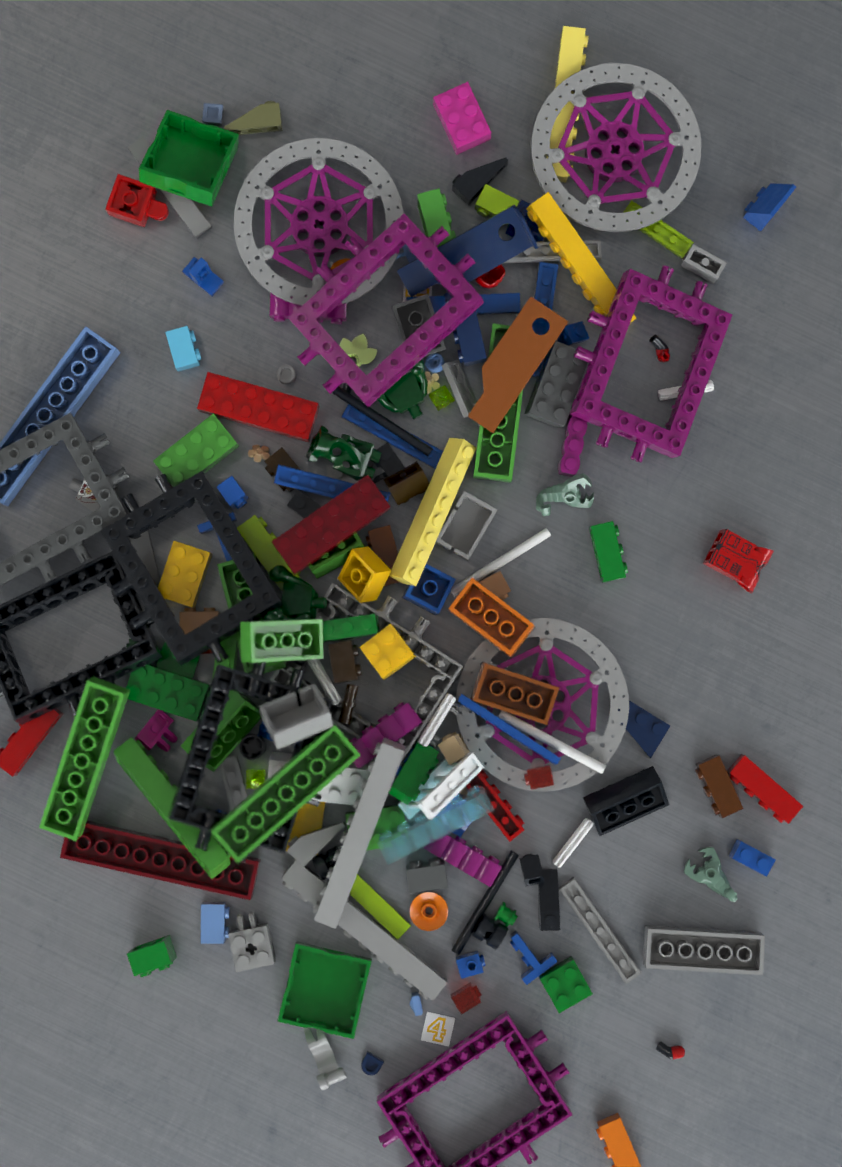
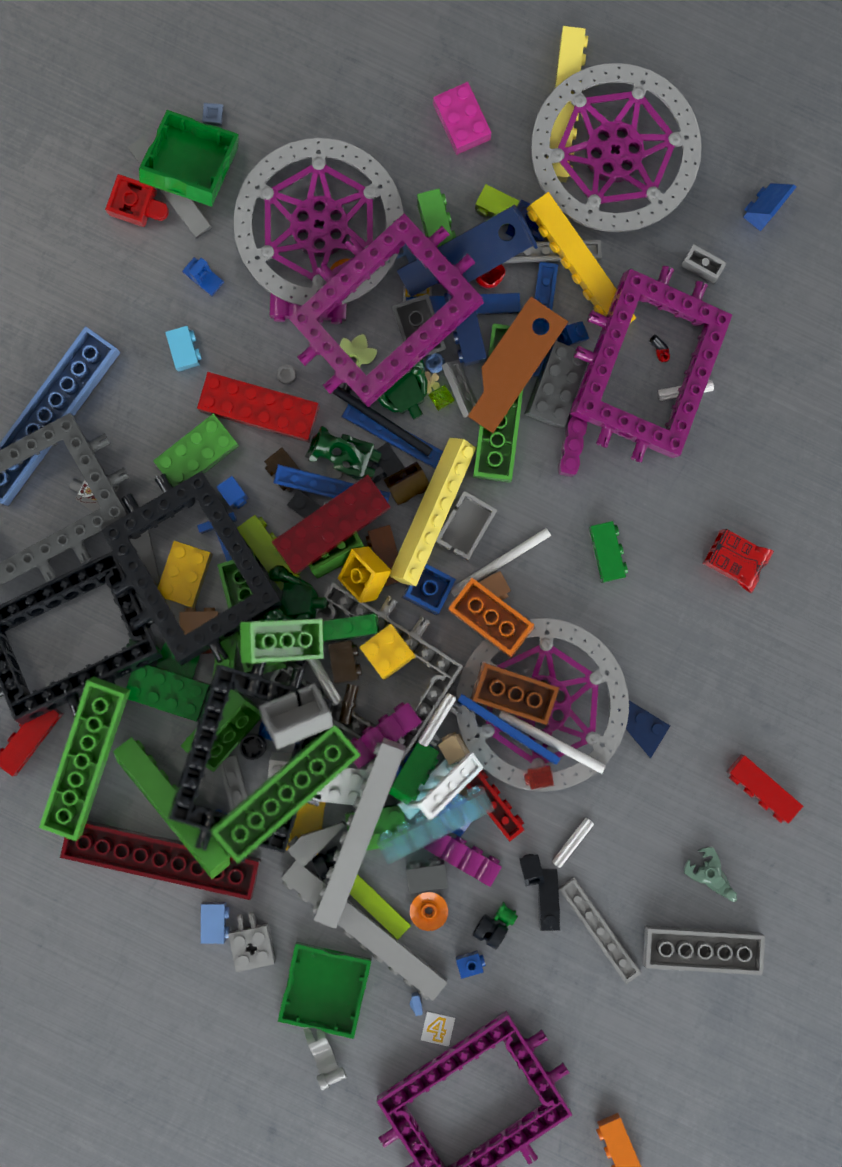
(151, 956): green brick -> none
(154, 729): dark pink hinge -> none
(255, 778): clear neon green tile -> none
(259, 453): tan plant -> none
(261, 119): olive slope -> none
(371, 1064): dark blue tile -> none
(466, 997): clear red brick -> none
(473, 181): black slope -> none
(484, 903): black piece -> none
(529, 958): blue bracket -> none
(565, 492): sand green animal -> none
(565, 984): green brick -> none
(626, 800): black slope -> none
(664, 234): lime tile -> none
(672, 1052): arm -> none
(718, 786): reddish brown brick -> none
(751, 857): blue brick -> none

